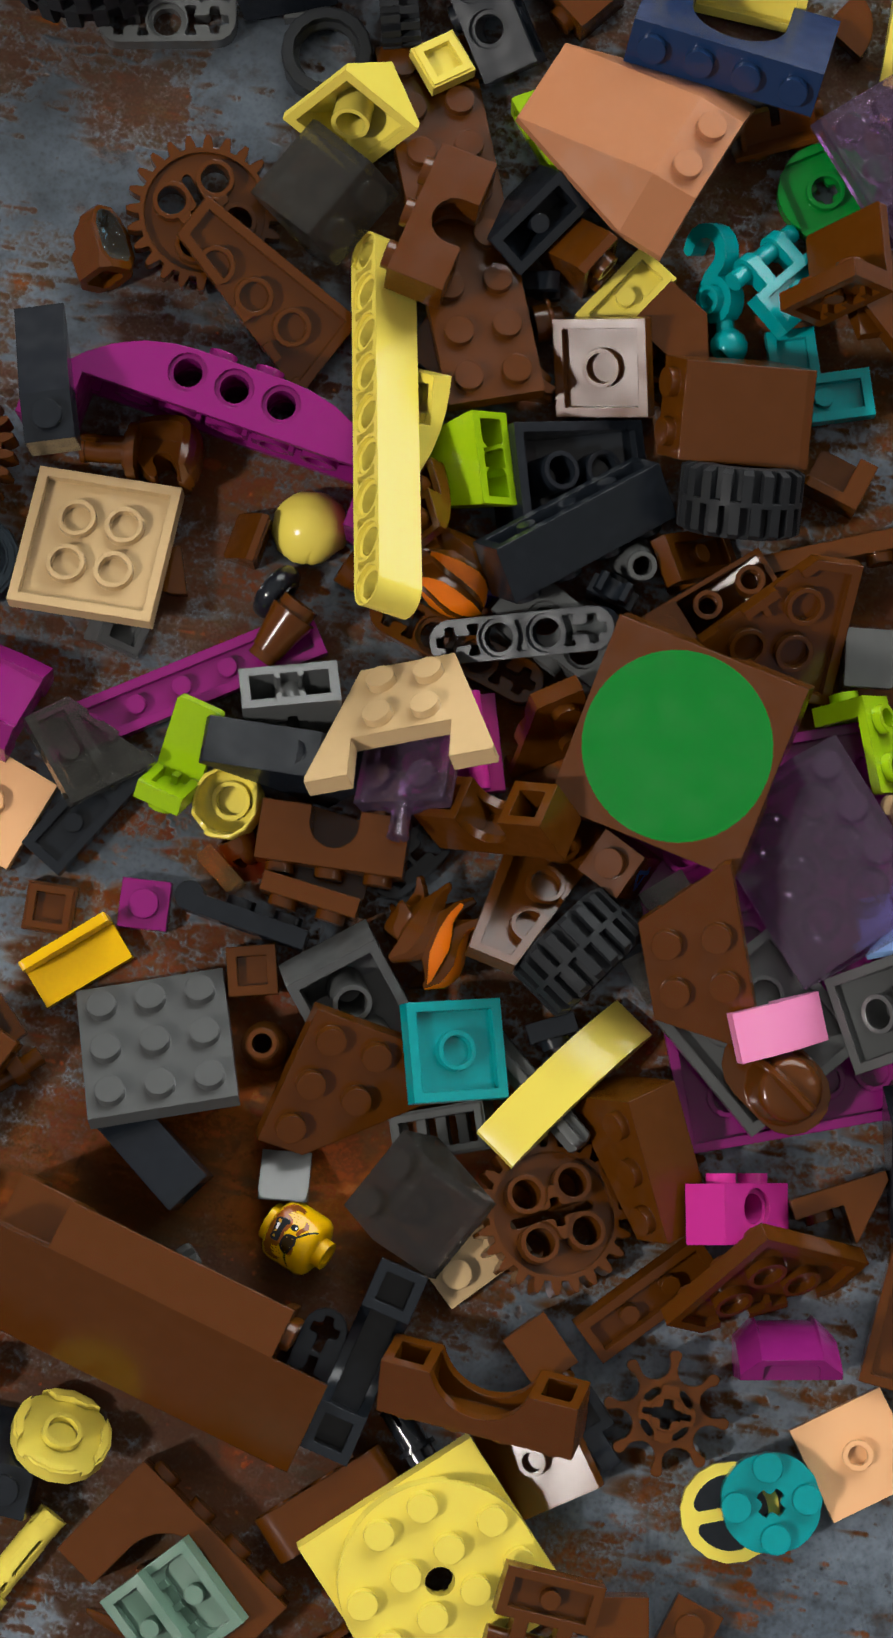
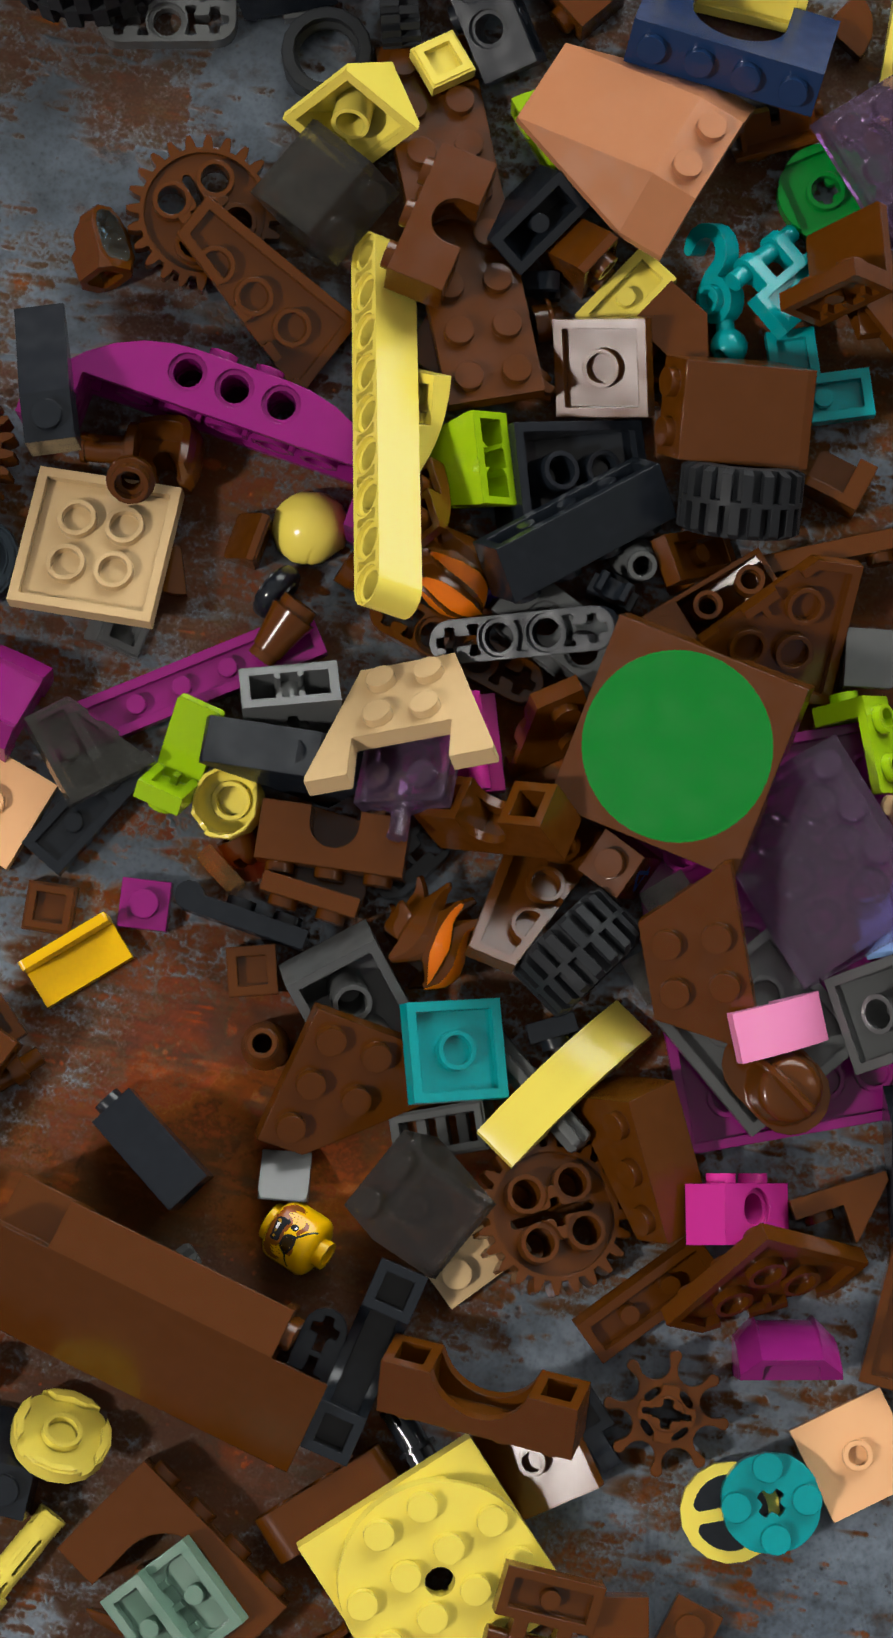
(125, 491): none -> reddish brown plate
(157, 1048): dark grey plate -> none
(540, 1347): reddish brown brick -> none

